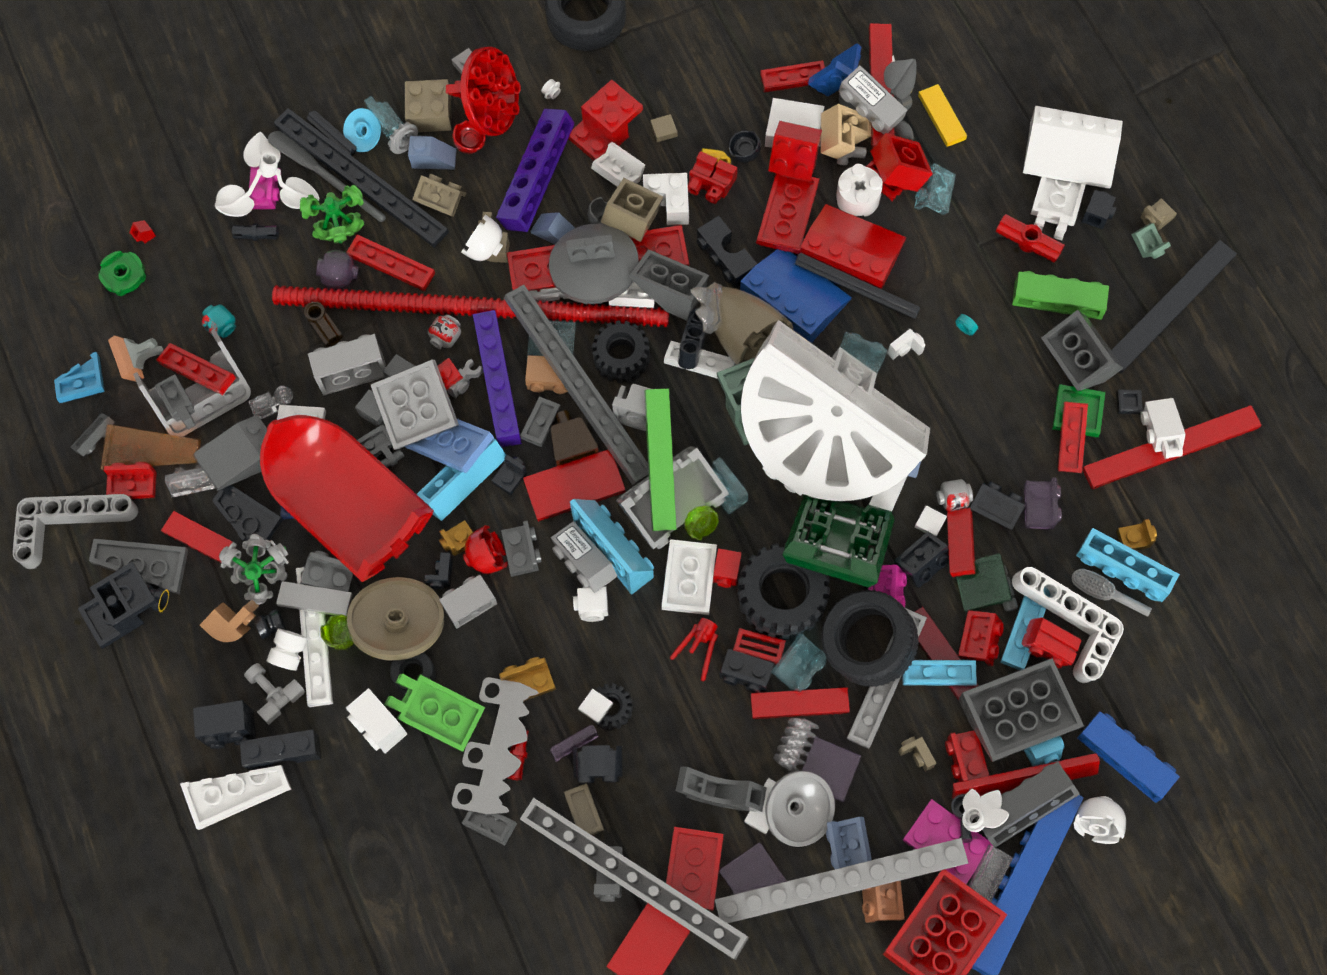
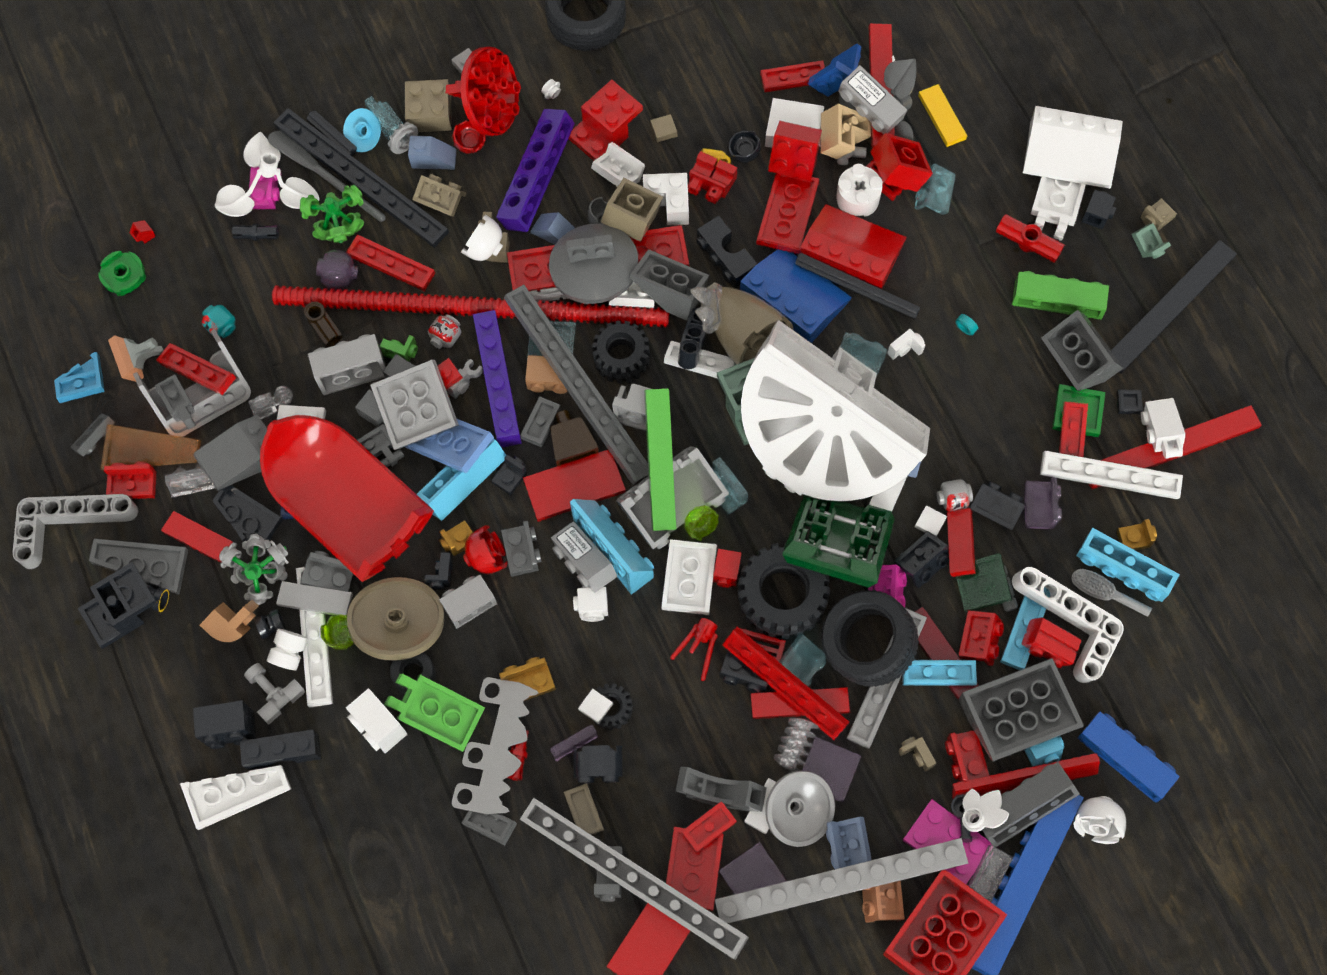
(393, 347): none -> bright green bracket
(709, 826): none -> red plate
(785, 683): none -> red tile
(1111, 475): none -> white tile

